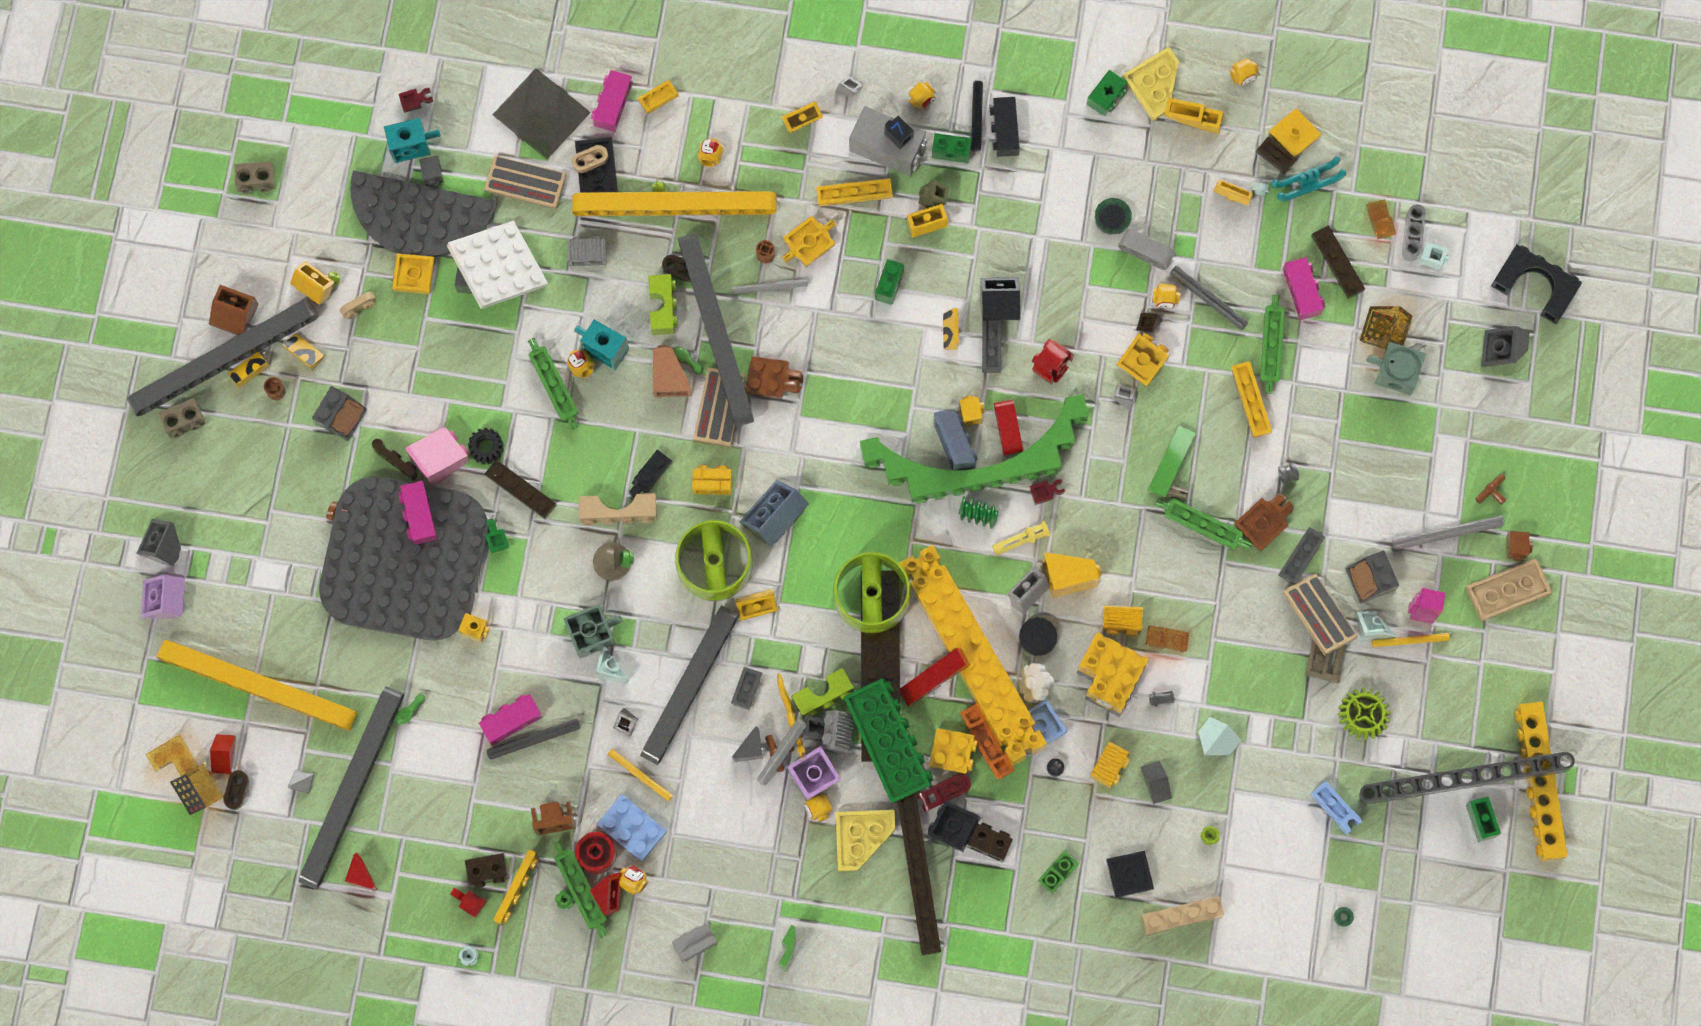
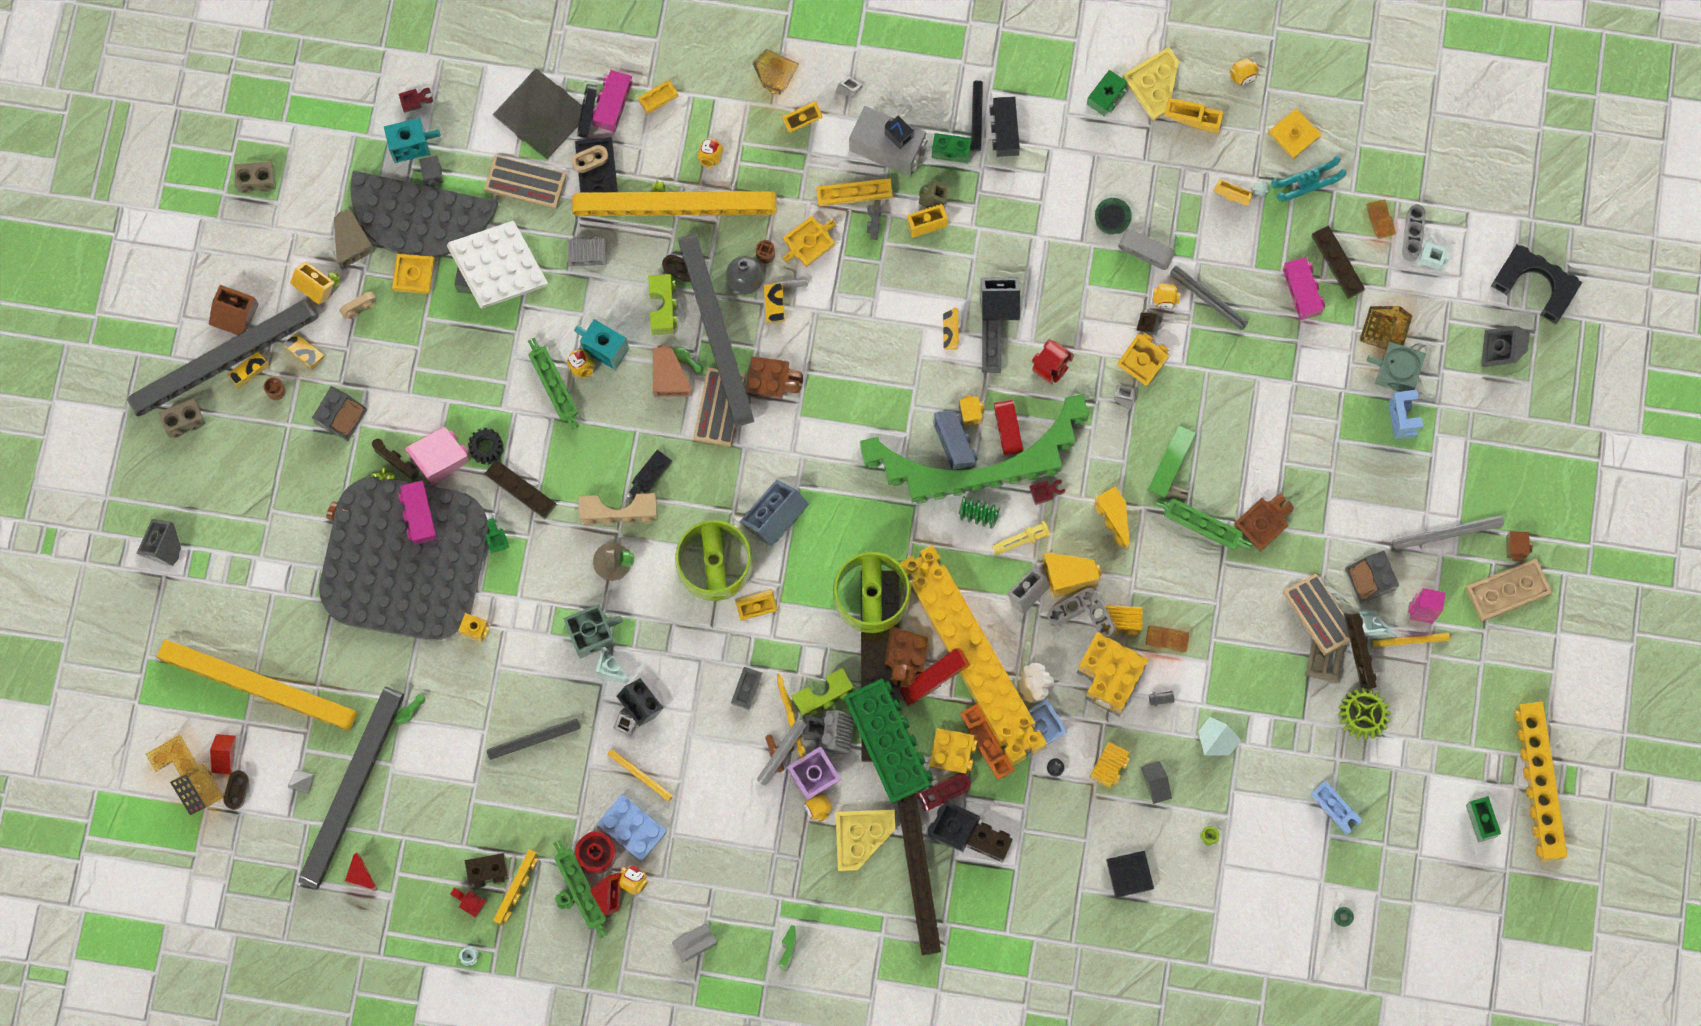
(163, 597): lavender slope -> none
(350, 239): none -> dark tan slope
(383, 474): none -> lime plant
(510, 719): dark pink brick -> none
(552, 818): dark orange panel -> none
(587, 111): none -> black beam
(639, 702): none -> black brick
(689, 685): dark grey beam -> none
(712, 481): yellow brick -> none
(744, 275): none -> dark grey cylinder
(750, 748): dark grey slope -> none
(774, 71): none -> clear yellow slope
(774, 303): none -> slope
(873, 226): none -> dark grey plate
(889, 281): green brick -> none
(905, 655): none -> dark orange plate
(921, 95): yellow head -> none
(1038, 636): black tile -> none
(1058, 872): bright green slope -> none
(1084, 605): none -> light grey beam
(1113, 508): none -> yellow slope
(1182, 915): tan arch -> none
(1251, 399): yellow plate -> none
(1272, 344): bright green plate -> none
(1276, 155): dark brown plate -> none
(1288, 473): flat silver wheel -> none
(1301, 556): dark grey plate -> none
(1360, 650): none -> dark brown plate
(1401, 425): none -> light blue panel
(1474, 772): dark grey beam -> none
(1491, 489): dark orange piece -> none

